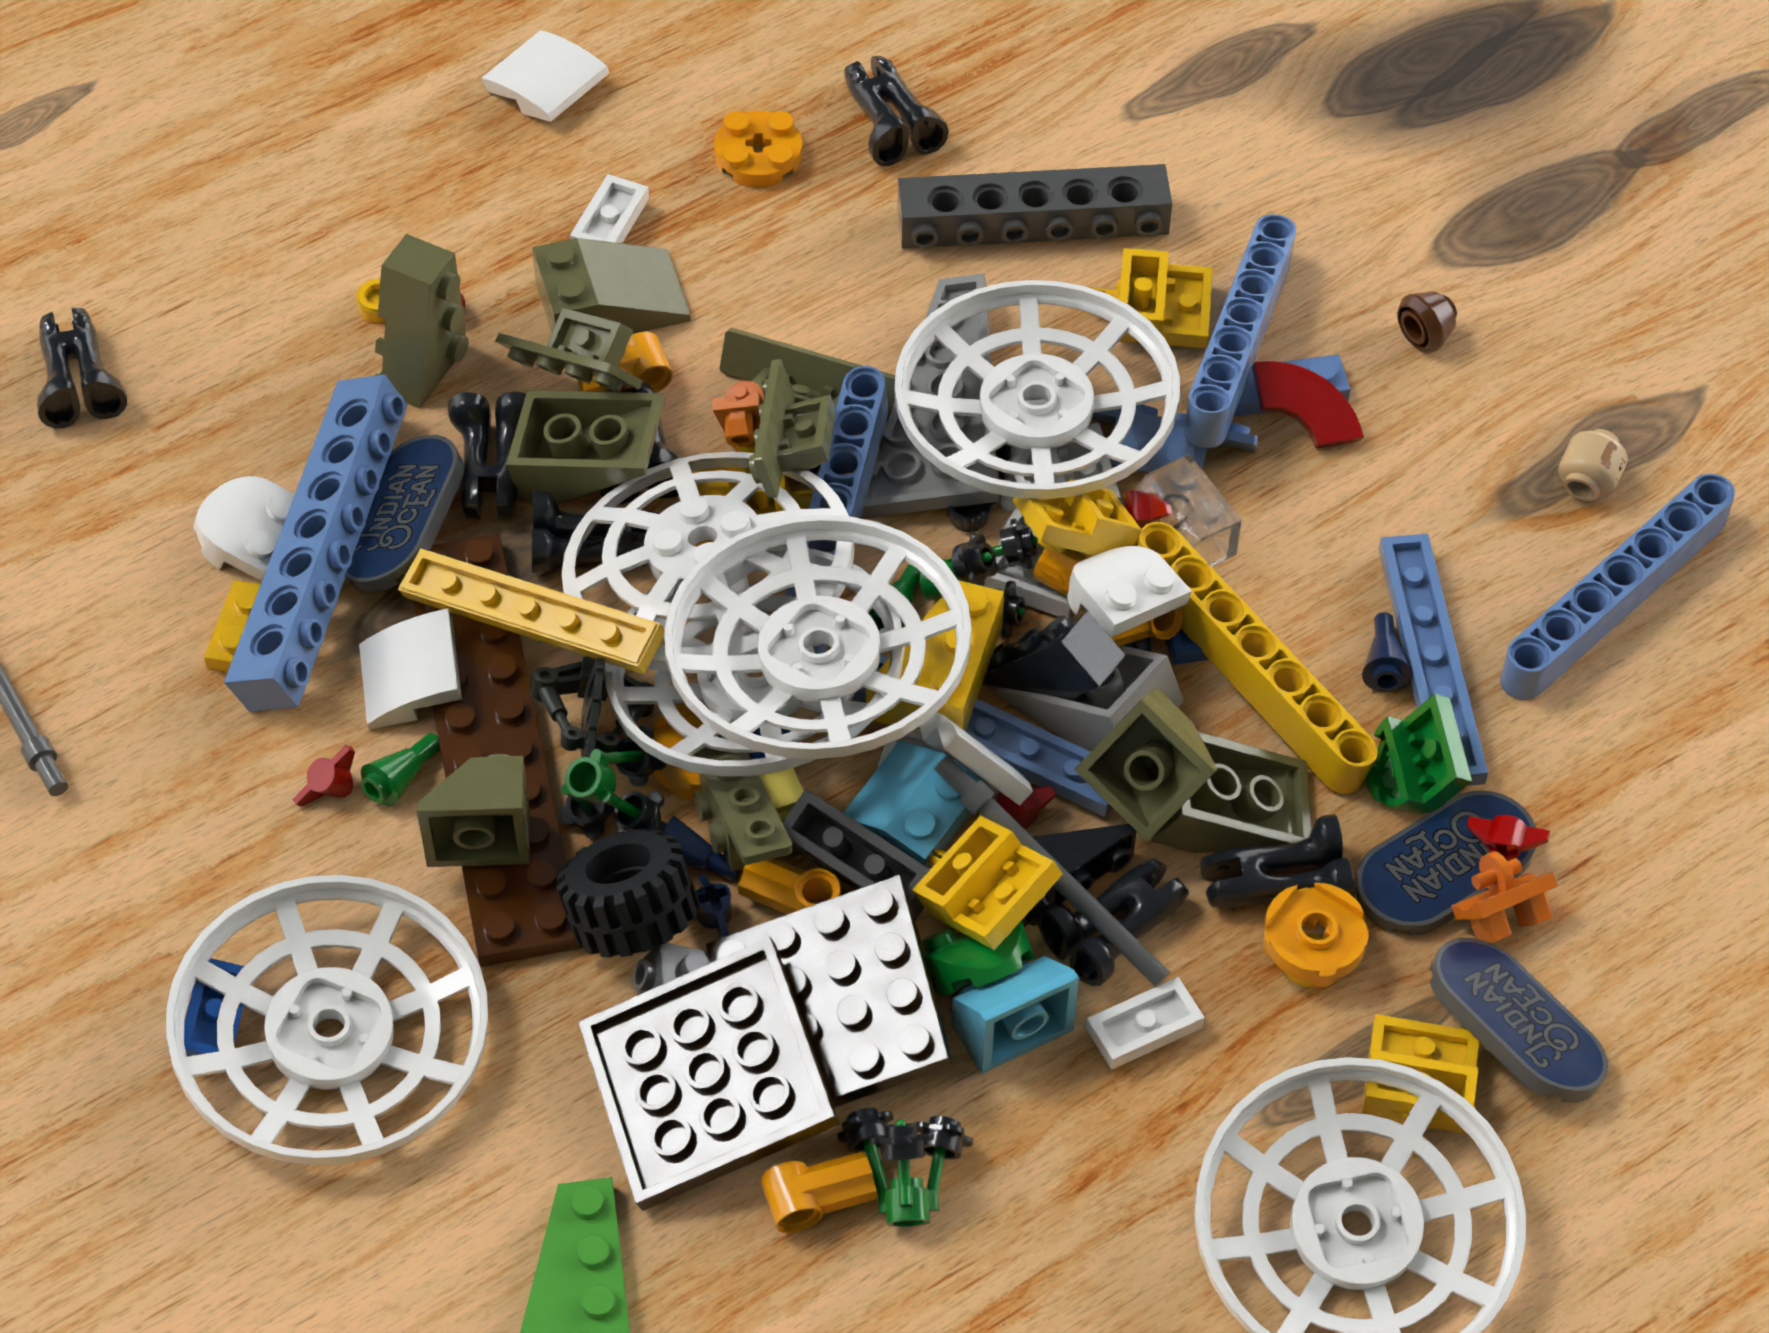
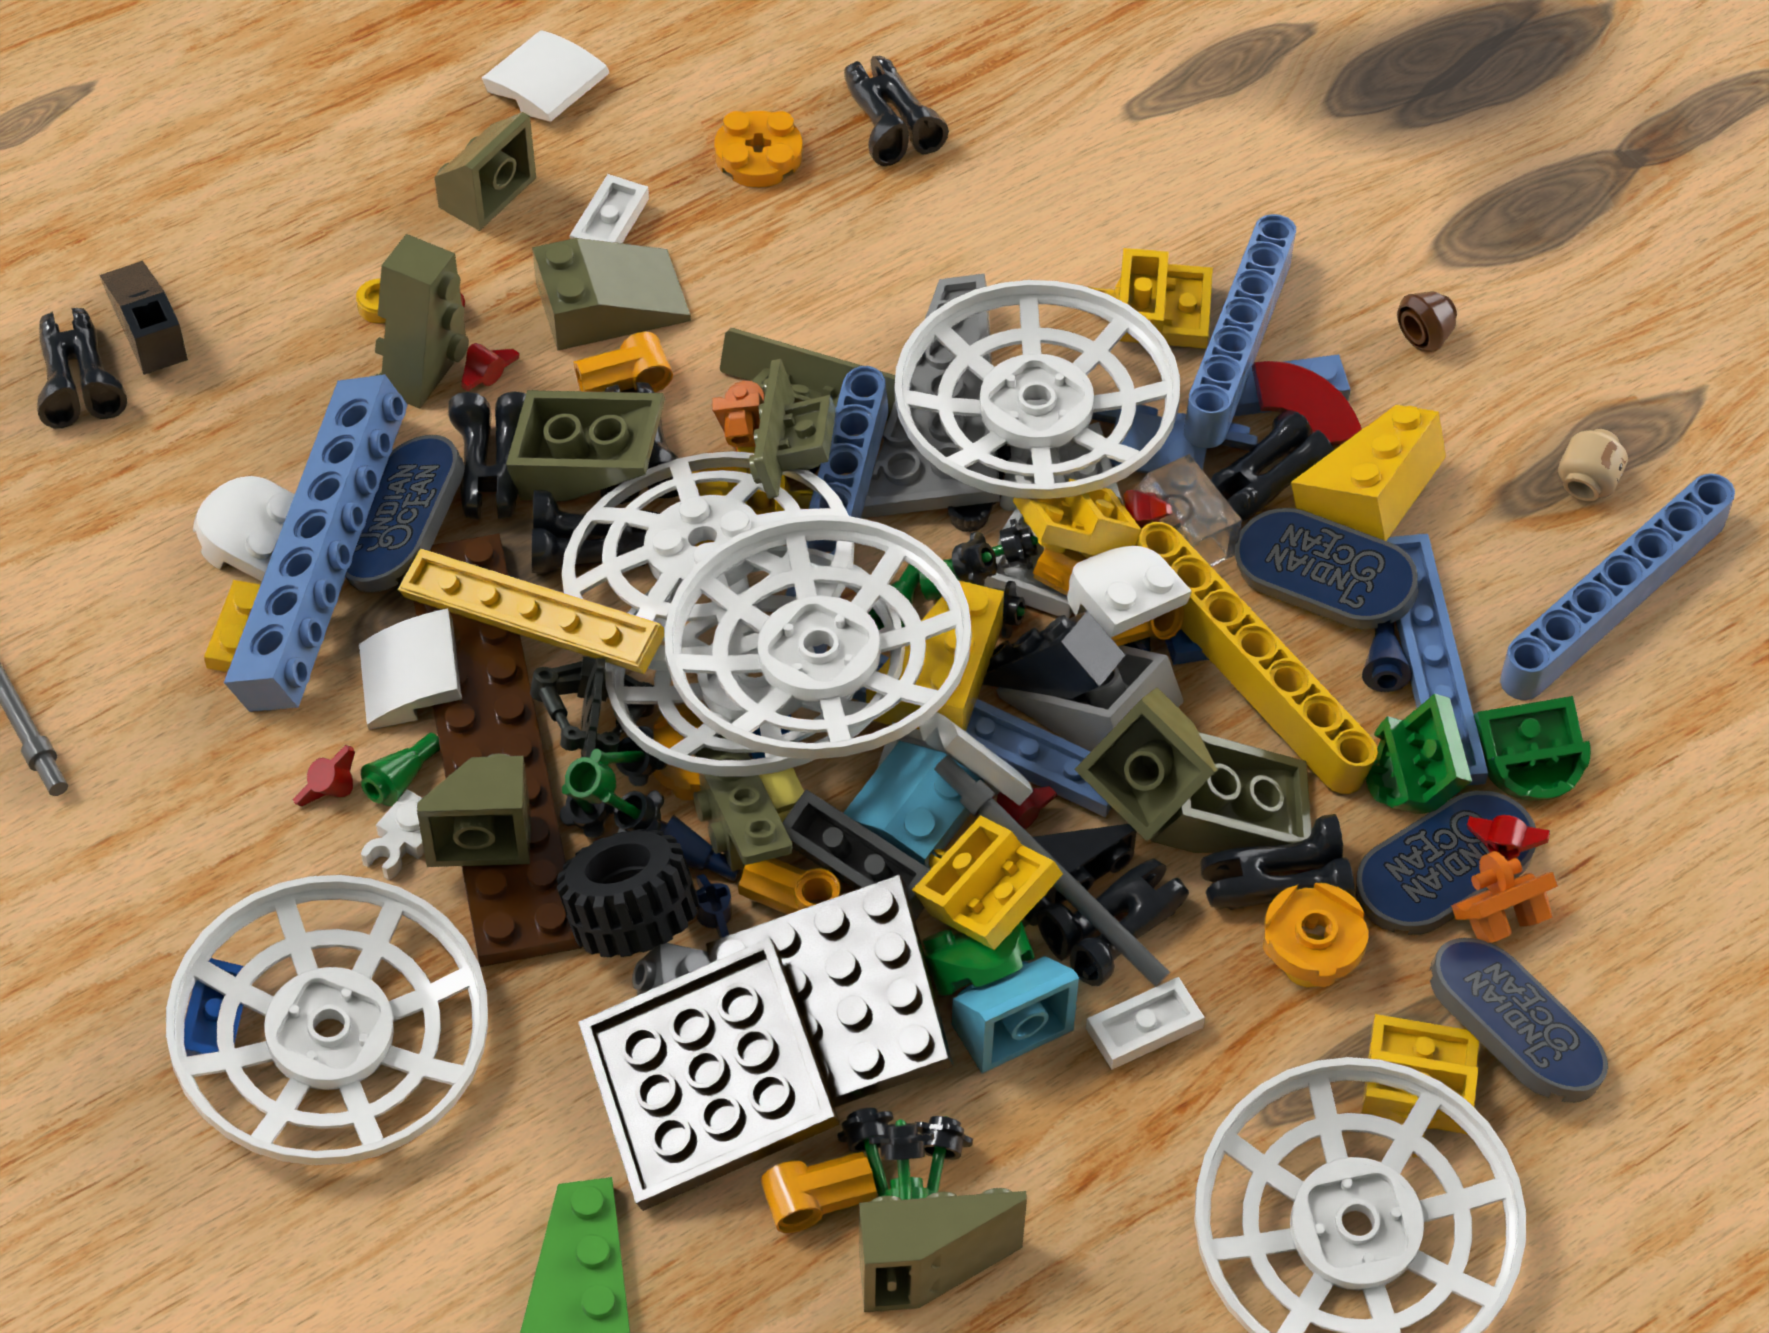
(145, 317): none -> black slope
(399, 835): none -> white plate
(485, 365): none -> red piece
(488, 172): none -> olive slope
(581, 346): olive bracket -> none
(933, 1243): none -> olive slope
(1034, 206): dark grey brick -> none
(1290, 436): none -> black piece
(1326, 568): none -> tile
(1375, 473): none -> yellow wedge
(1534, 748): none -> green slope

